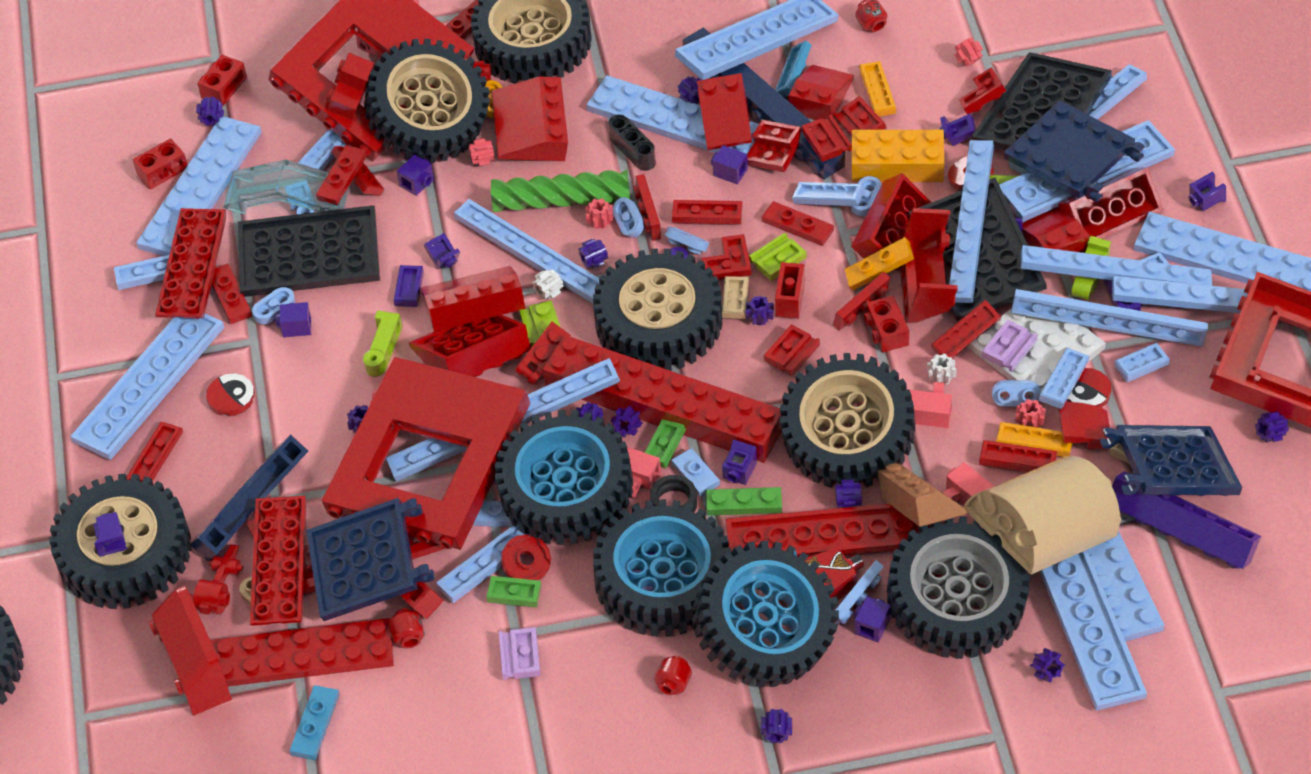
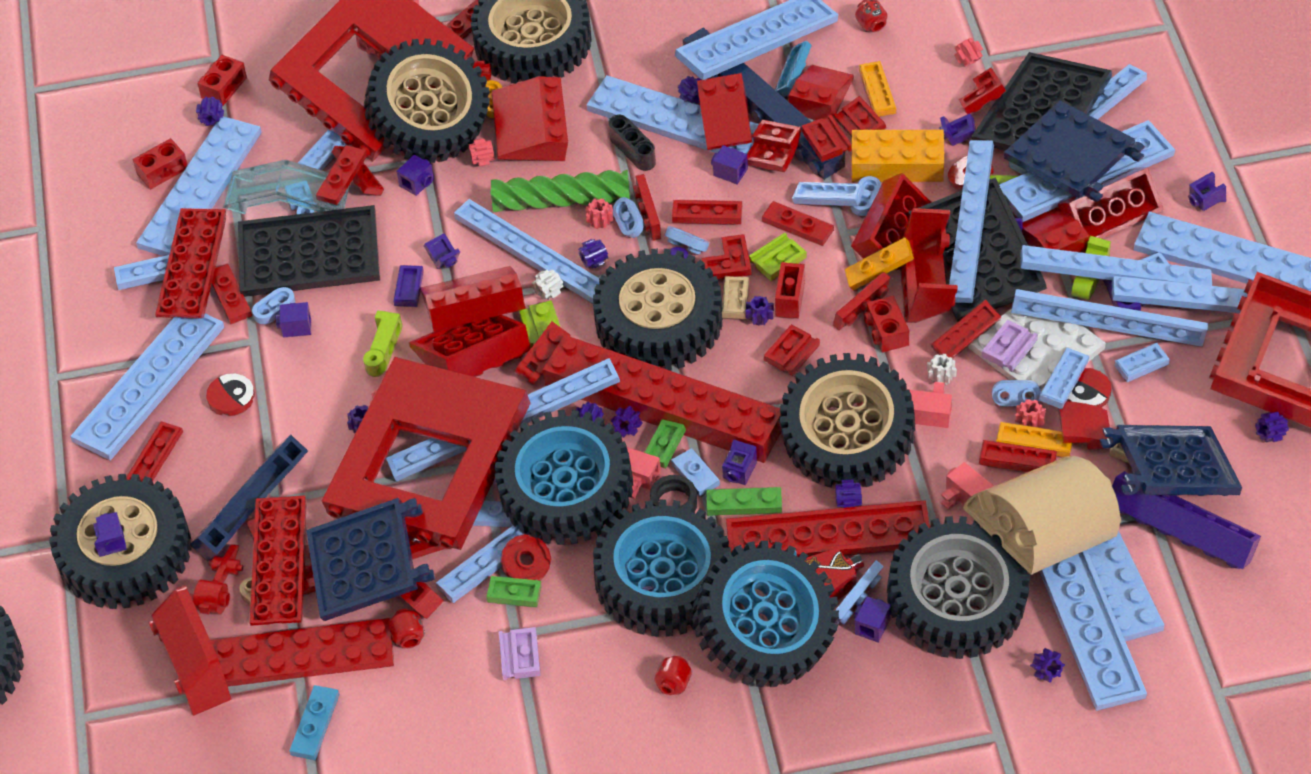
(351, 86): red brick -> none
(776, 726): dark purple gear -> none
(915, 496): nougat slope -> none

